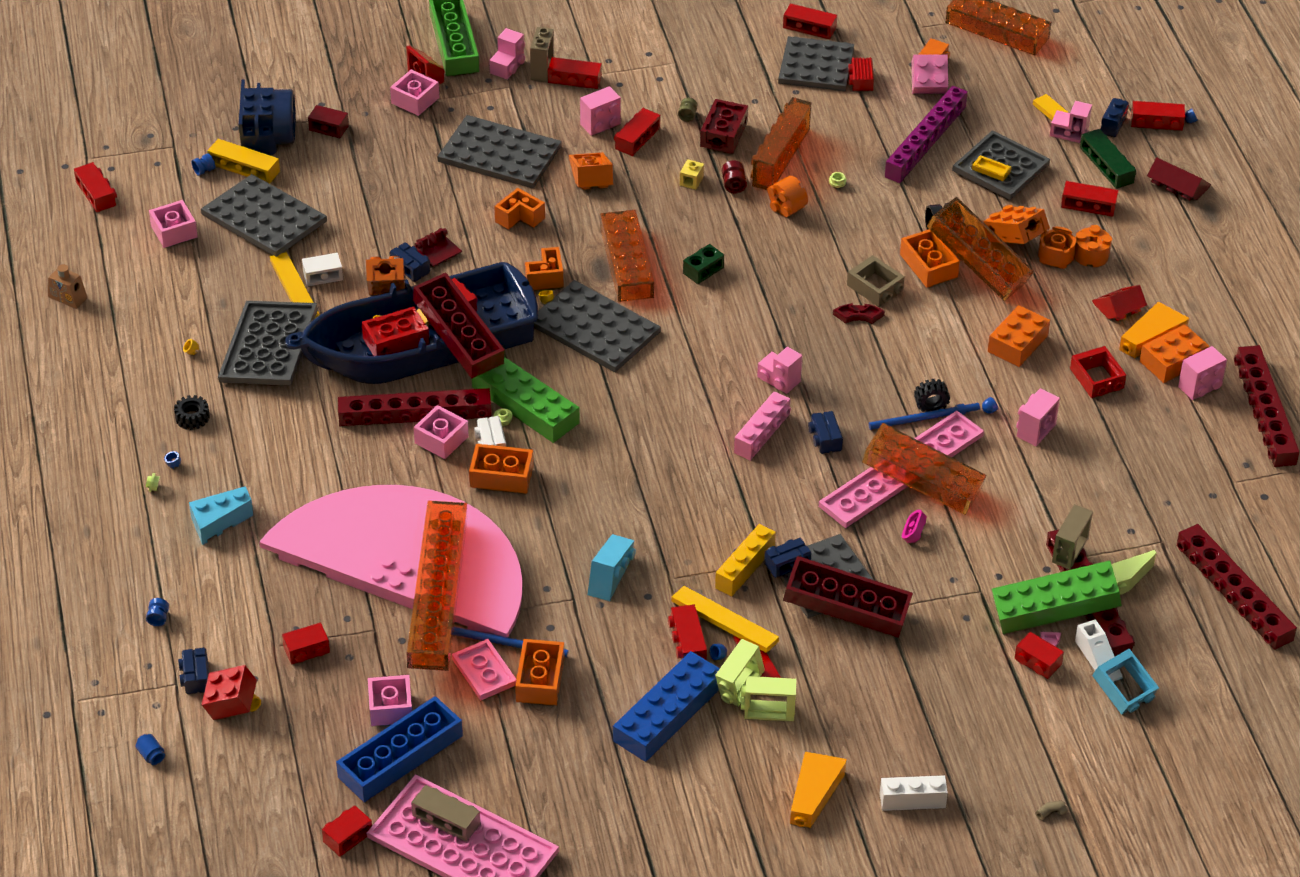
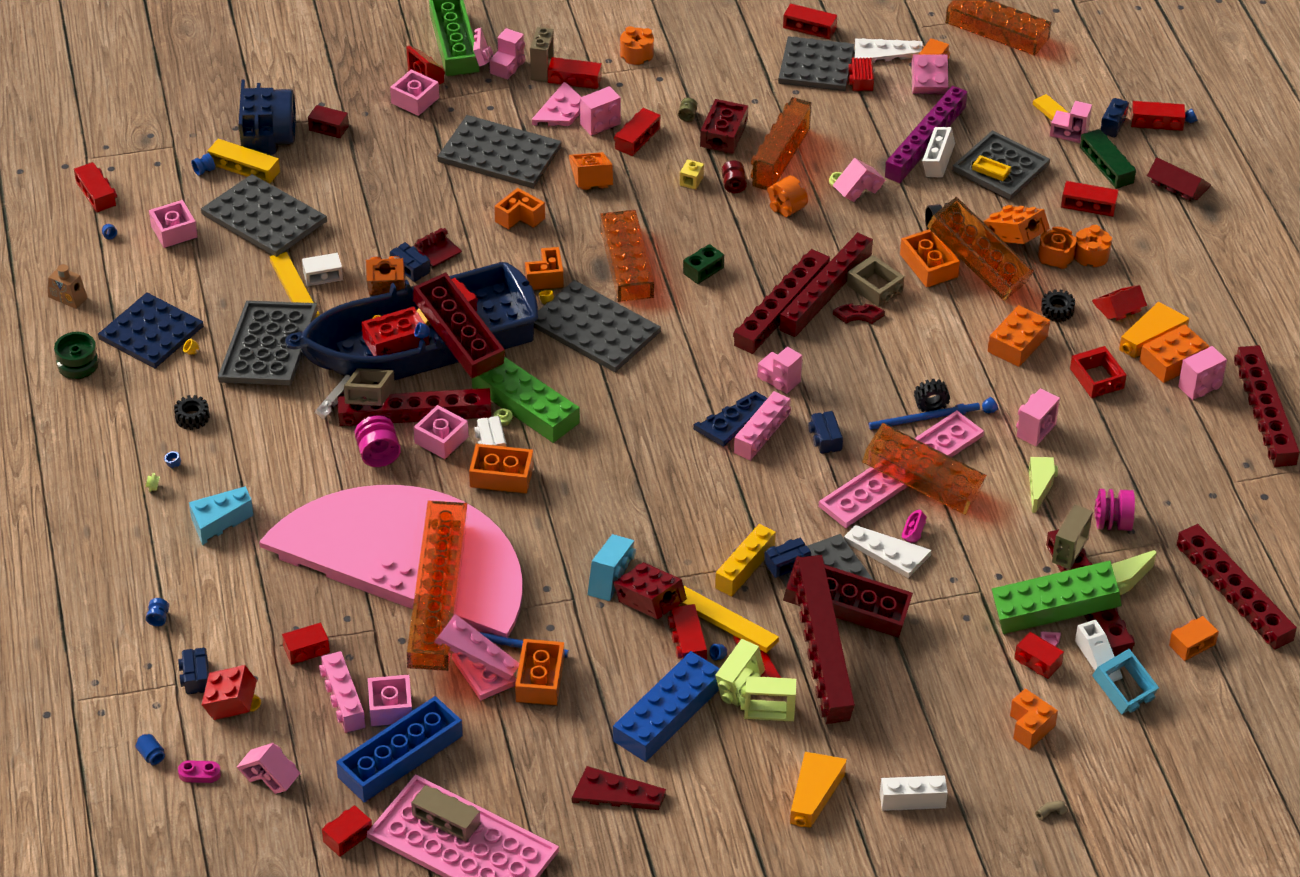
(76, 355): none -> dark green wheel
(111, 233): none -> blue hinge
(150, 330): none -> dark blue plate
(199, 771): none -> dark pink plate
(270, 766): none -> bright pink brick
(332, 399): none -> white hinge
(342, 692): none -> bright pink brick
(362, 384): none -> dark tan window
(377, 441): none -> dark pink wheel
(421, 330): none -> blue hinge
(467, 640): none -> bright pink wing
(481, 50): none -> bright pink wing
(560, 108): none -> bright pink wing
(605, 787): none -> dark red wing
(637, 45): none -> orange brick
(650, 590): none -> dark red piece
(727, 424): none -> dark blue wing
(767, 315): none -> dark red brick
(823, 640): none -> dark red brick
(825, 285): none -> dark red brick
(857, 178): none -> bright pink brick
(886, 49): none -> white wing
(890, 551): none -> white wing
(938, 152): none -> white brick
(1033, 717): none -> orange brick
(1041, 479): none -> yellowish green slope
(1058, 298): none -> black tyre
(1115, 509): none -> dark pink wheel
(1193, 638): none -> orange brick

